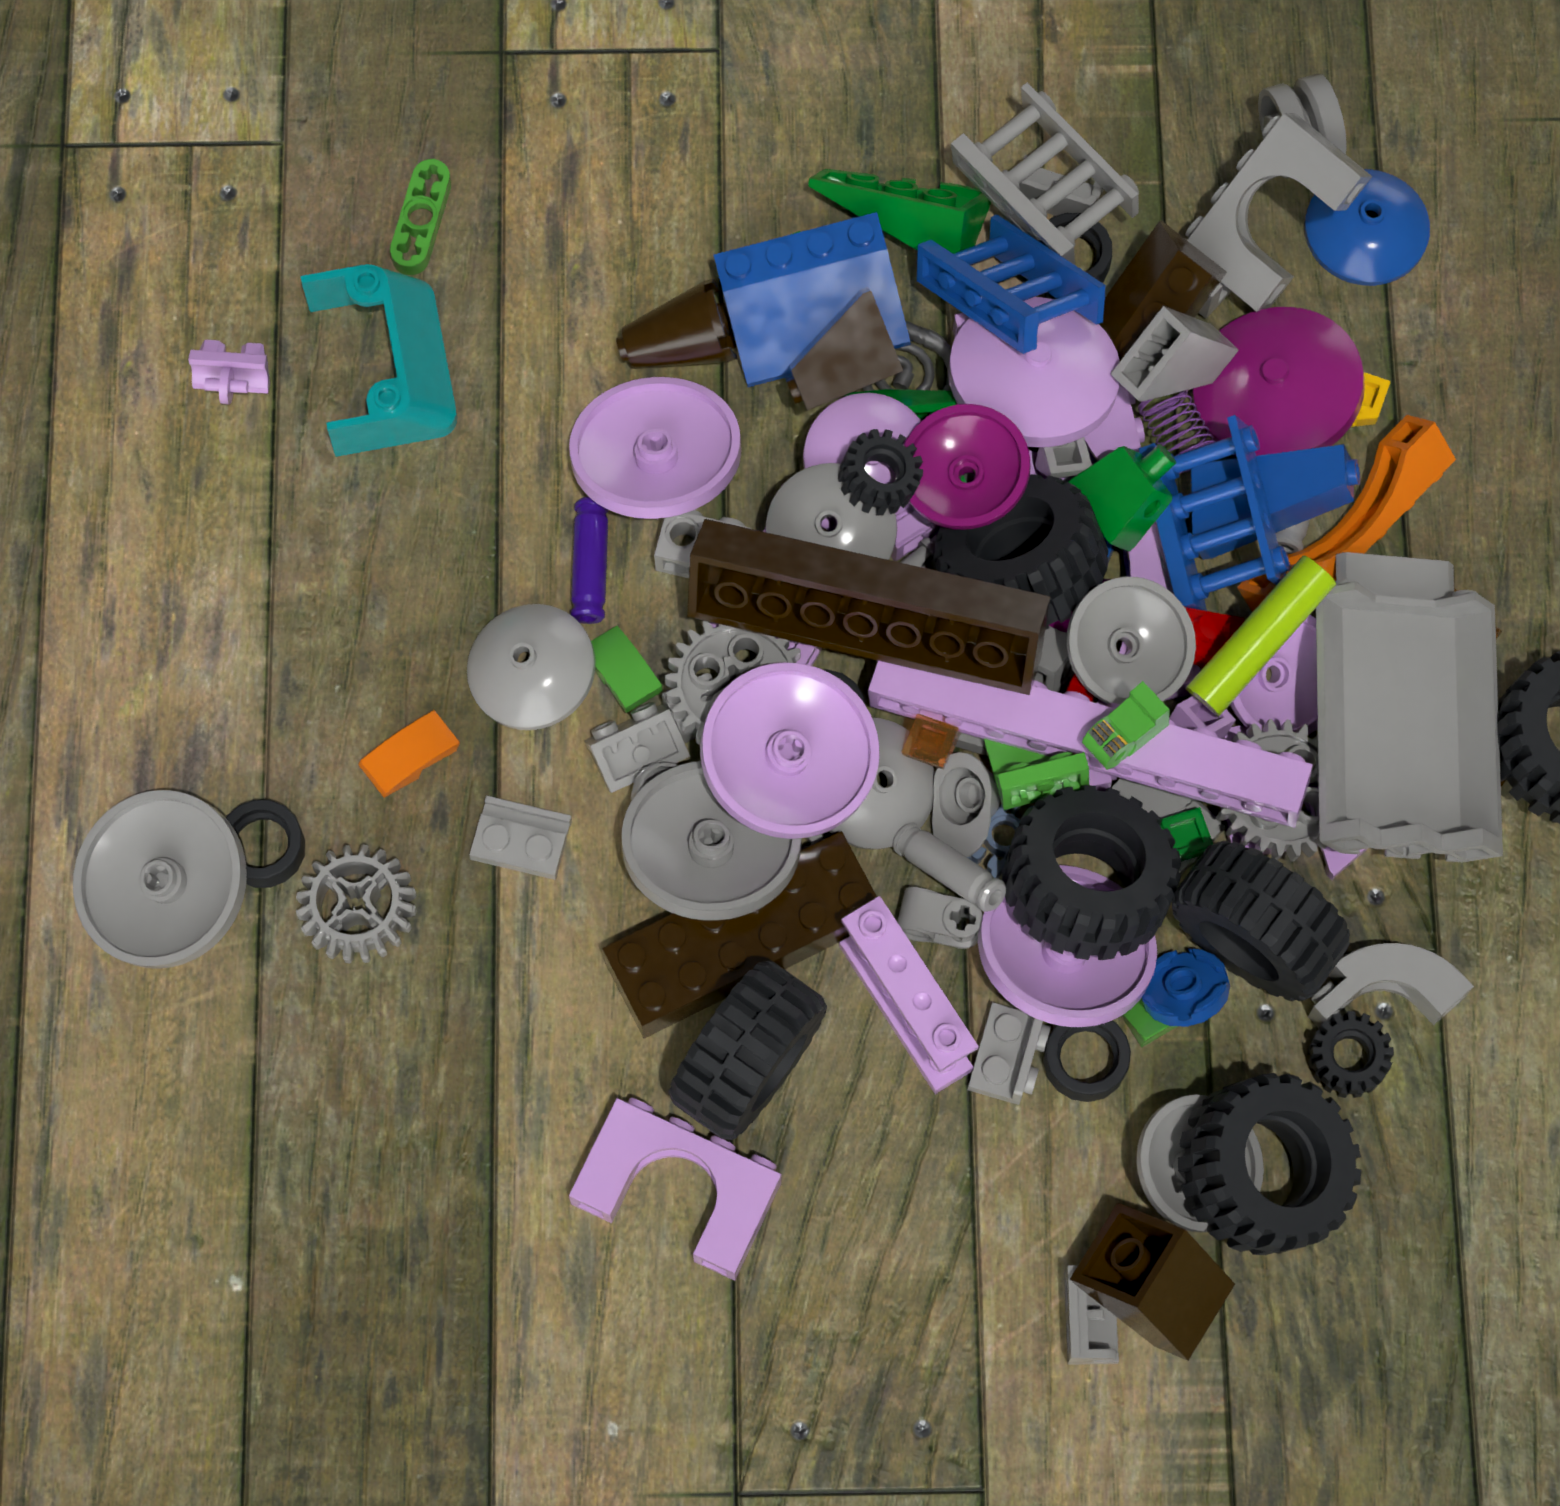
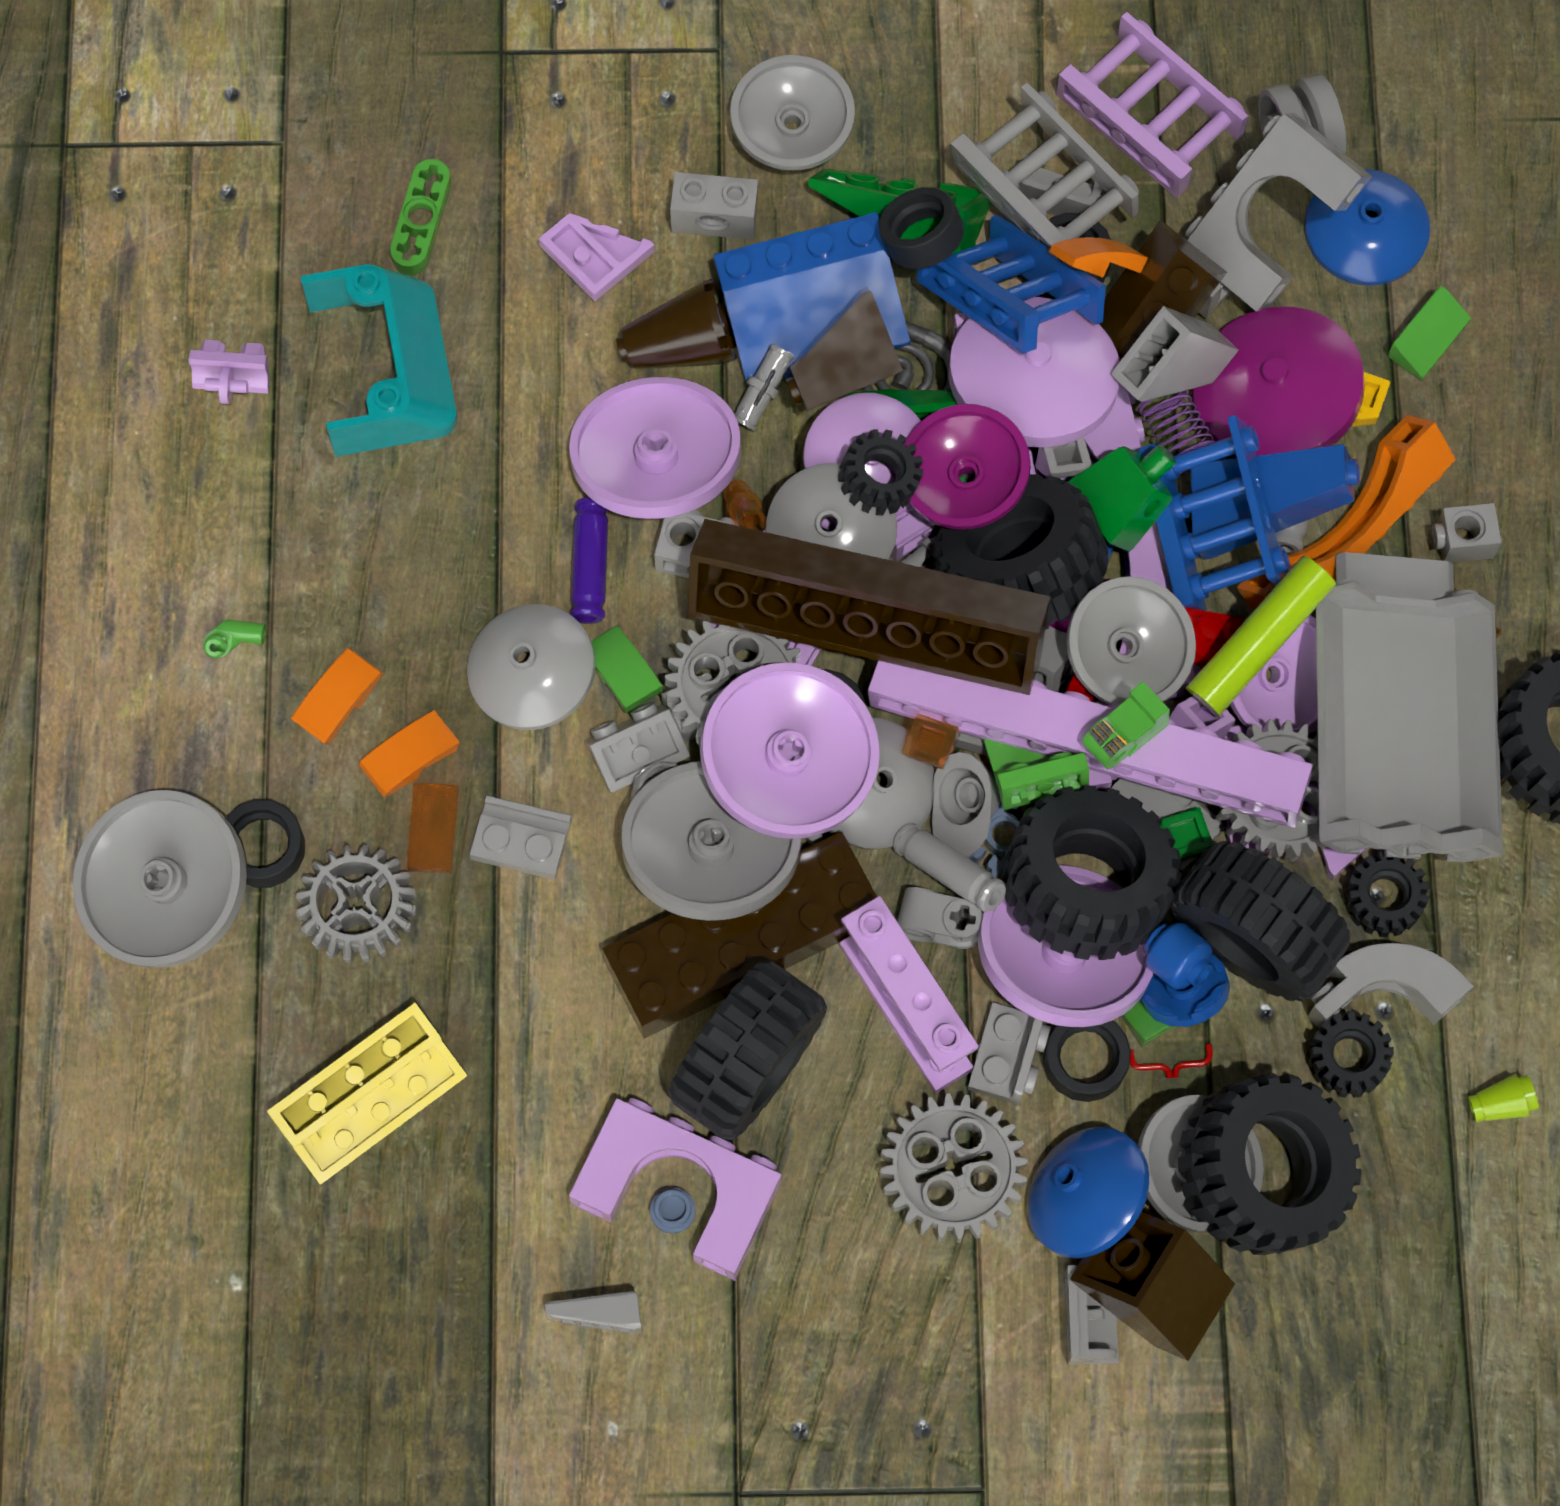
(230, 634): none -> bright green arm
(336, 695): none -> orange slope
(367, 1093): none -> light yellow brick
(433, 828): none -> clear orange tile
(593, 253): none -> lavender wing
(607, 1312): none -> light grey slope
(672, 1210): none -> sand blue plate
(714, 205): none -> light grey brick
(744, 505): none -> clear orange pin
(776, 362): none -> light grey pin
(792, 92): none -> light grey dish
(909, 209): none -> black tyre
(968, 1206): none -> light grey gear
(1088, 1192): none -> blue dish
(1096, 254): none -> orange slope
(1141, 141): none -> lavender fence
(1169, 1074): none -> red piece
(1178, 955): none -> blue head
(1368, 912): none -> black tyre
(1429, 333): none -> bright green slope
(1479, 521): none -> light grey brick
(1505, 1100): none -> lime cone

